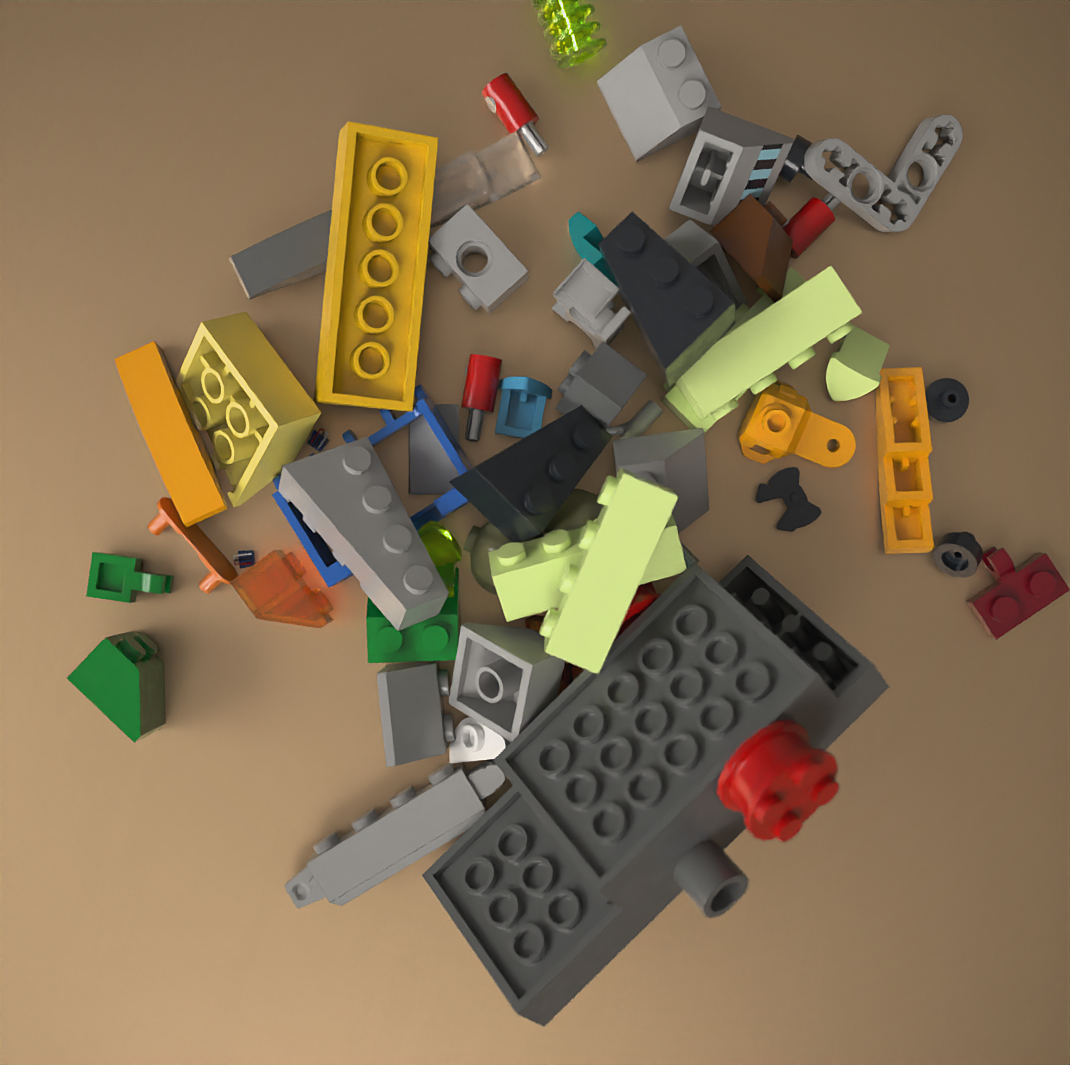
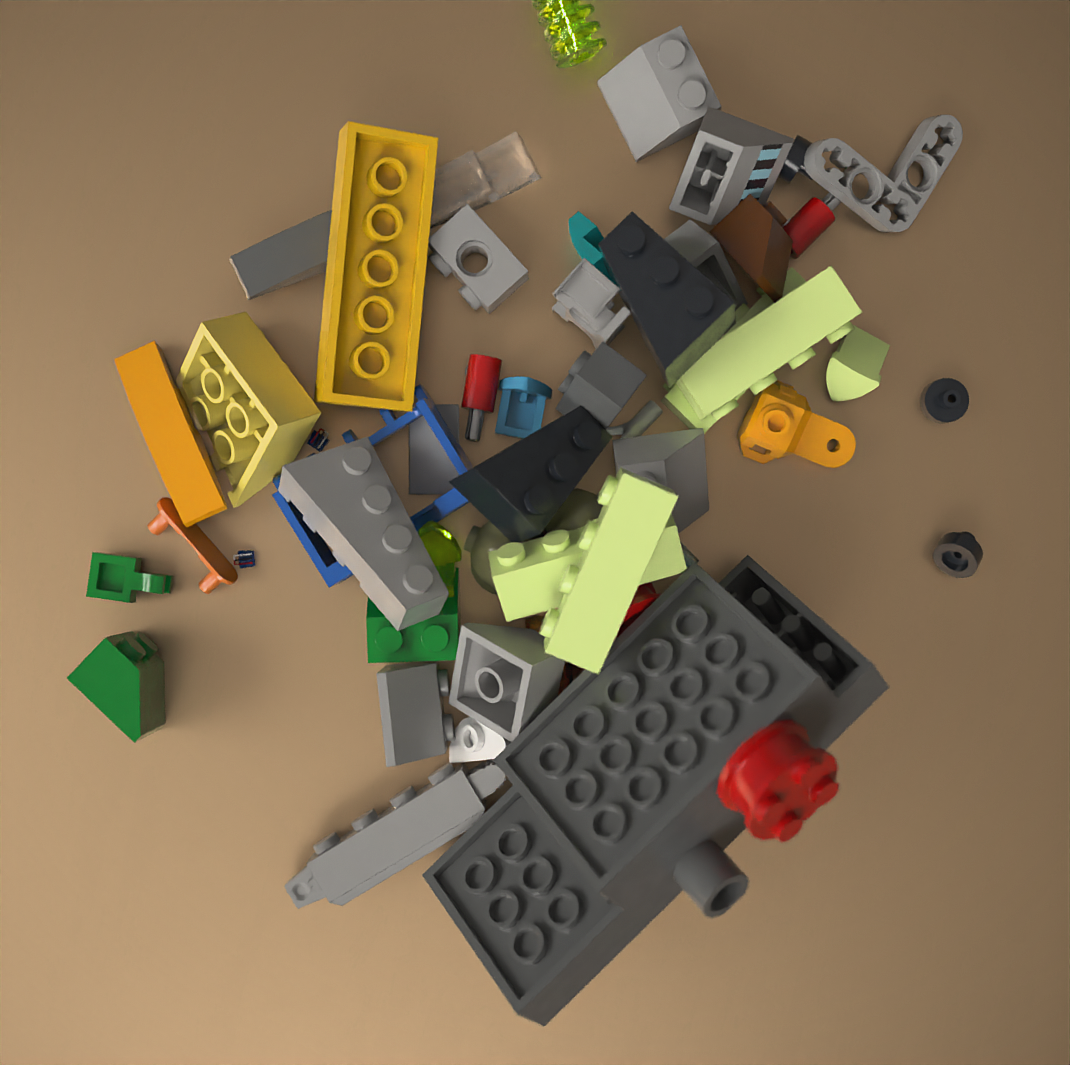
(279, 593): clear orange slope -> none
(514, 111): red piece -> none
(786, 485): black piece -> none
(903, 461): light orange slope -> none
(1016, 591): dark red plate -> none

